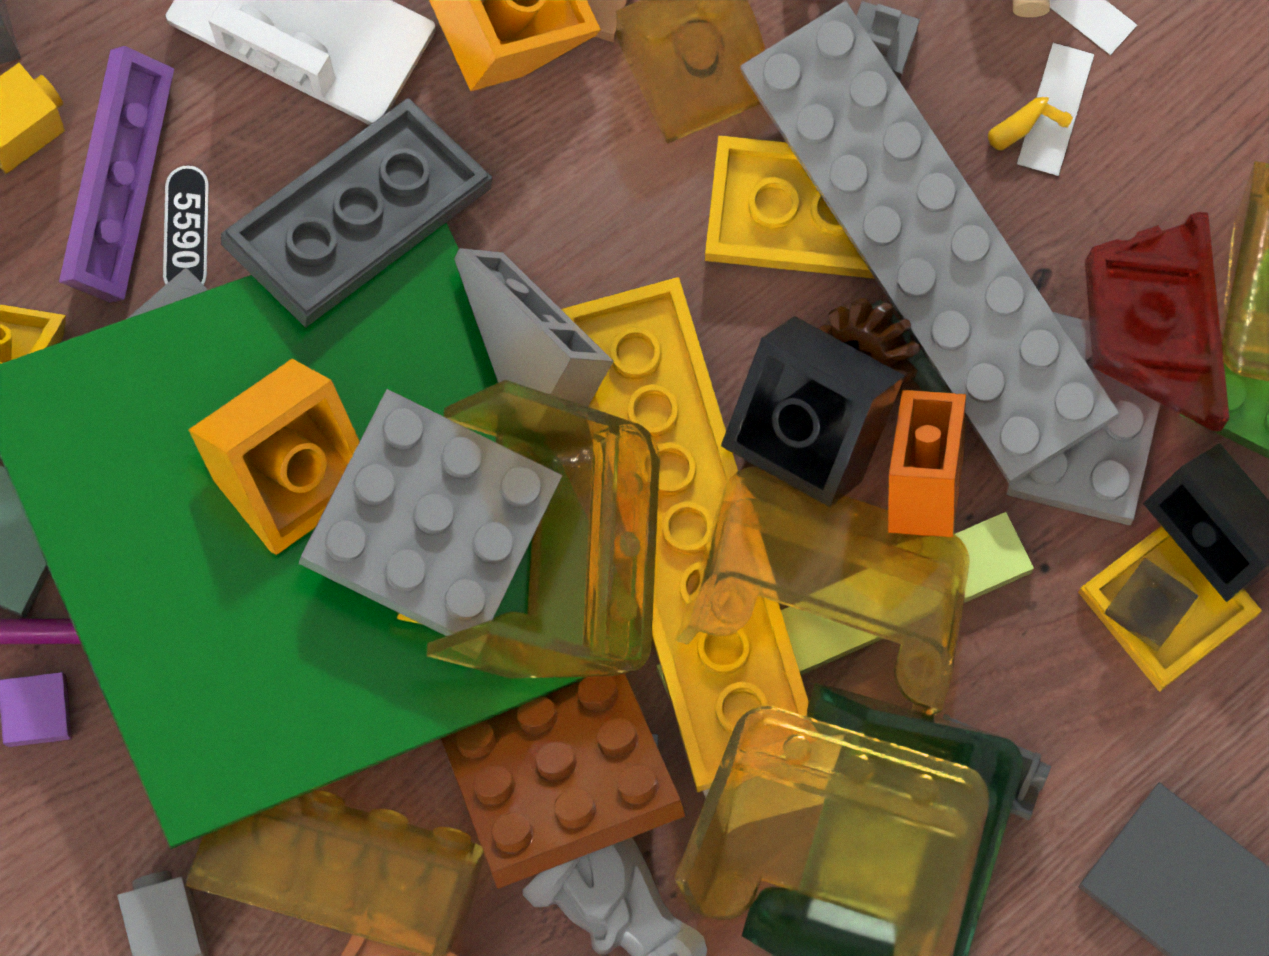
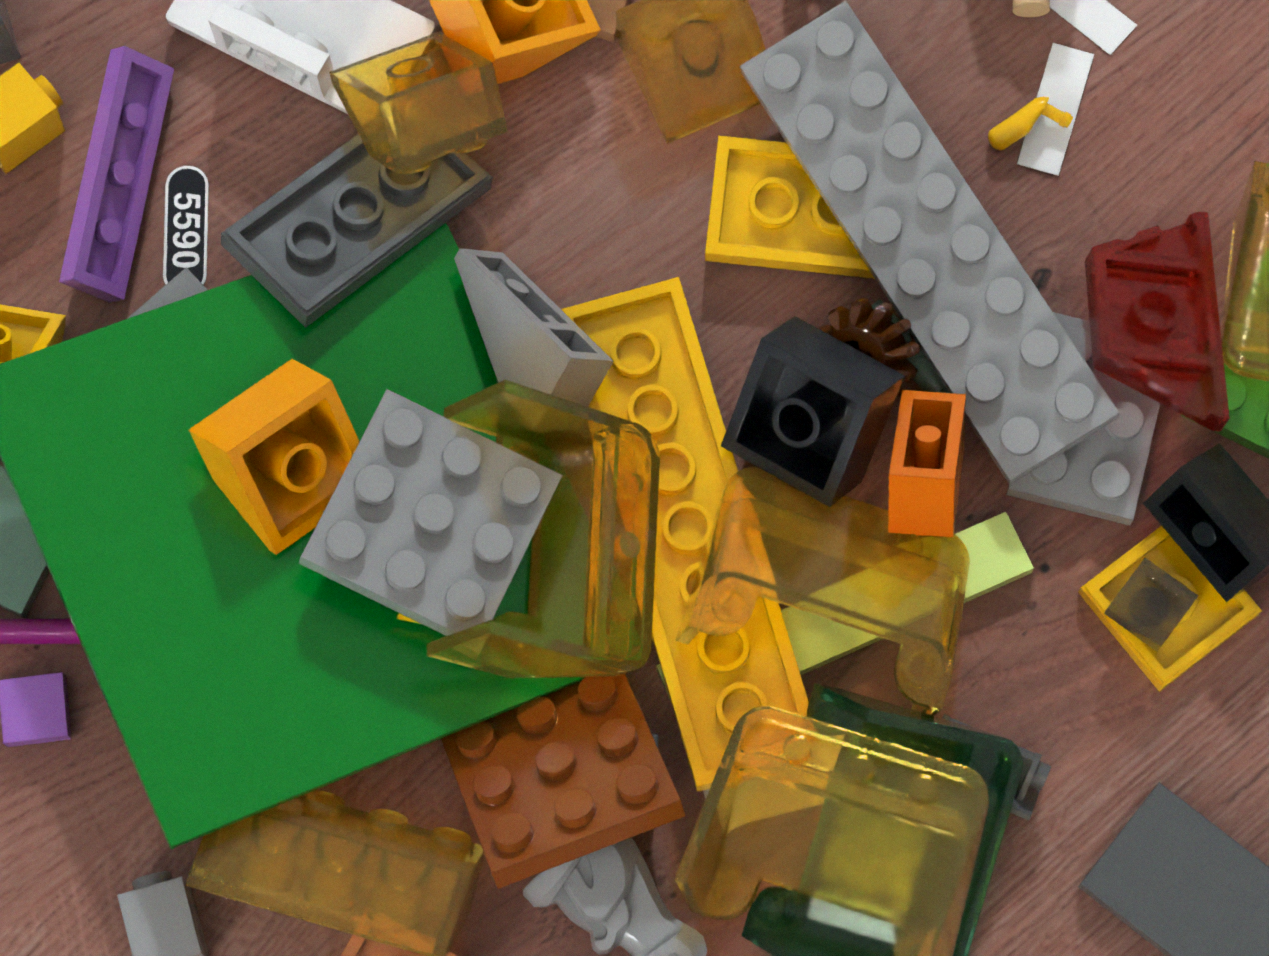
(421, 102): none -> clear yellow slope
(890, 32): light grey tile -> none

